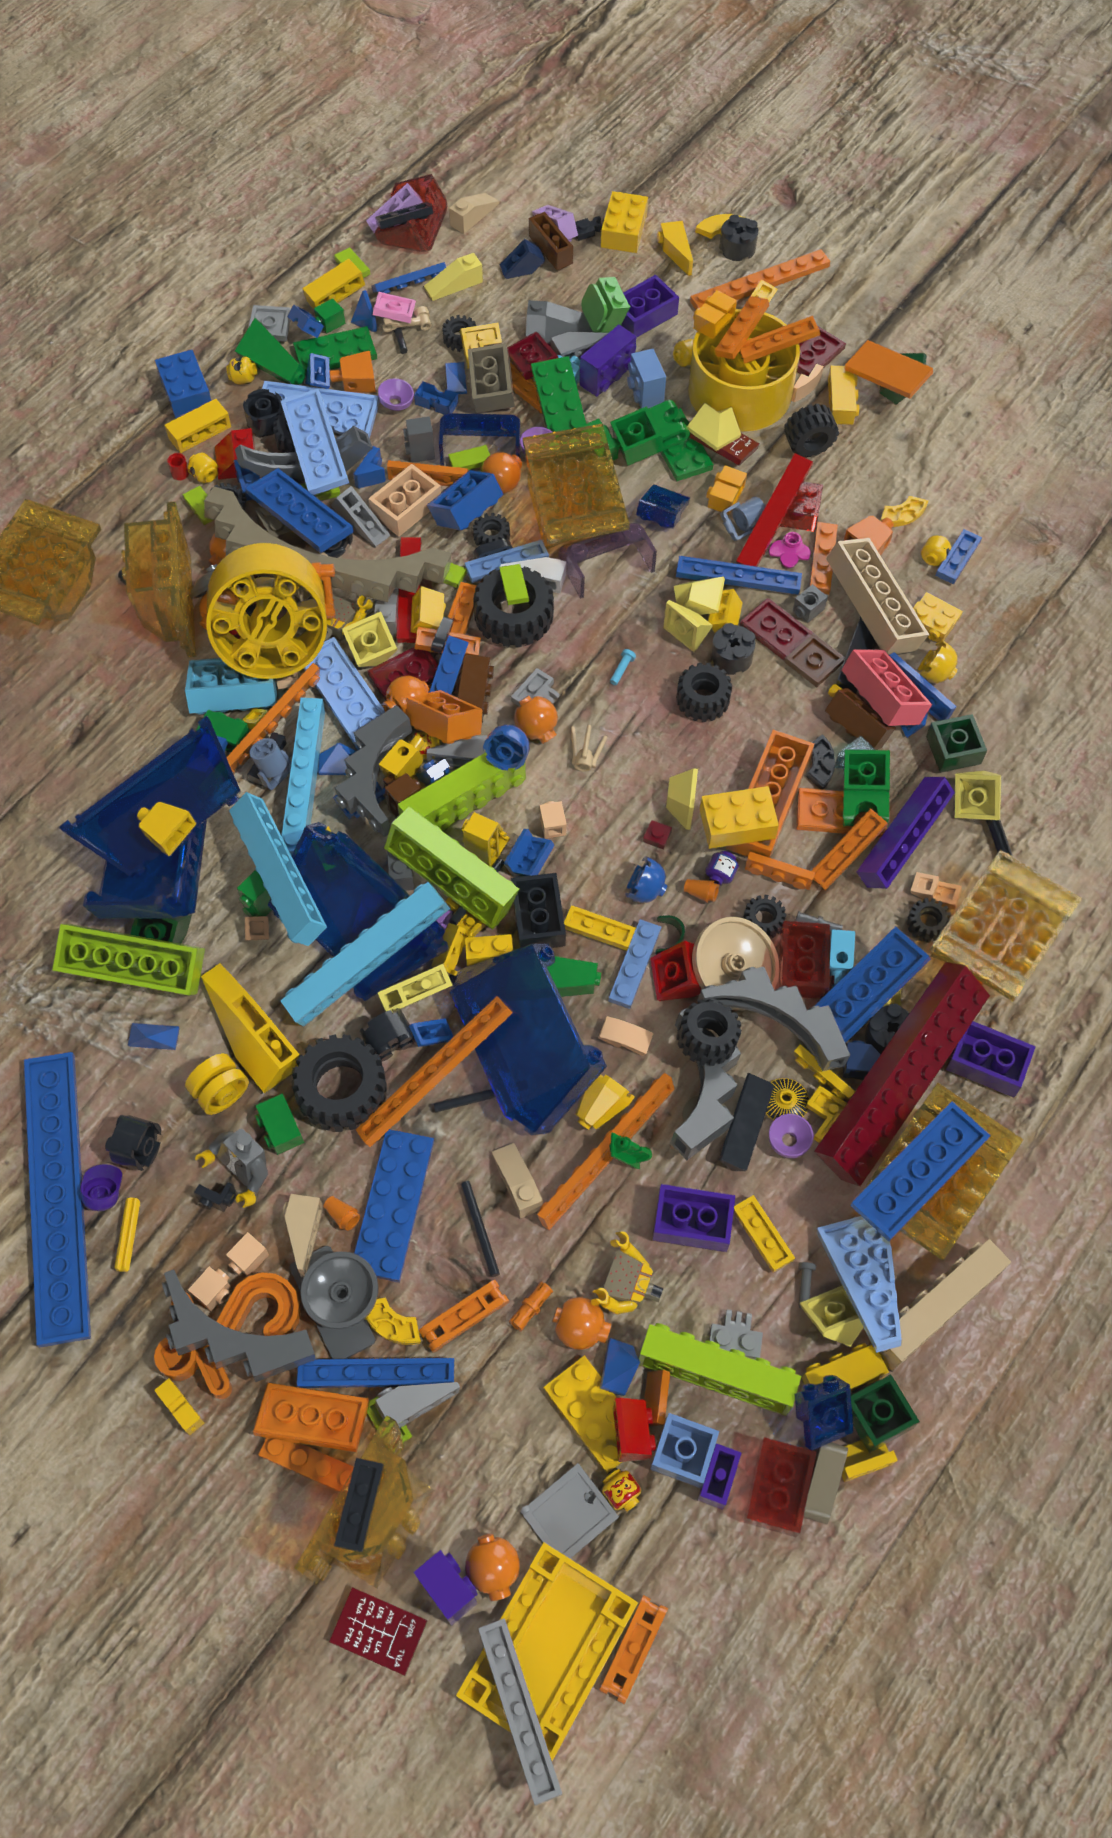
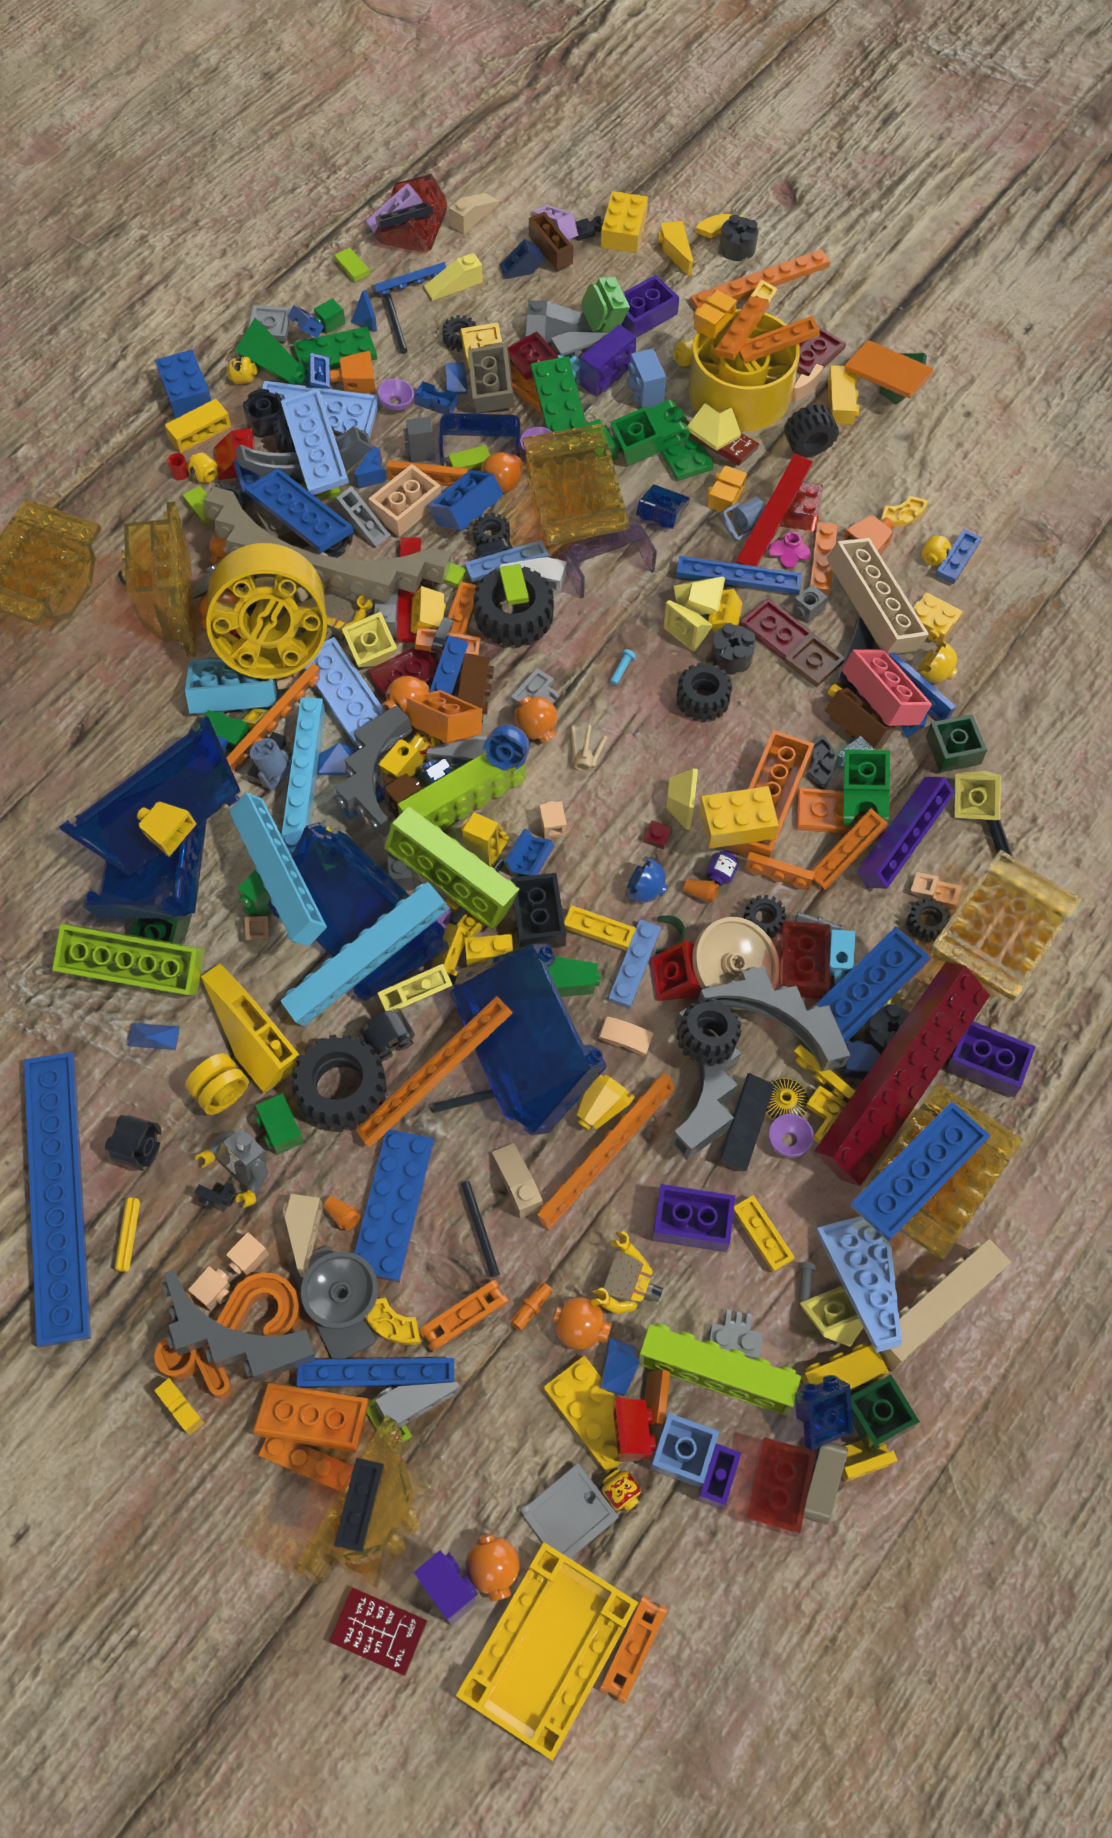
(101, 1187): dark purple cap -> none
(325, 573): orange brick -> none
(334, 284): yellow brick -> none
(394, 307): bright pink tile -> none
(421, 318): tan brick -> none
(431, 1032): blue slope -> none
(520, 1712): light grey plate -> none
(628, 1152): green hinge -> none

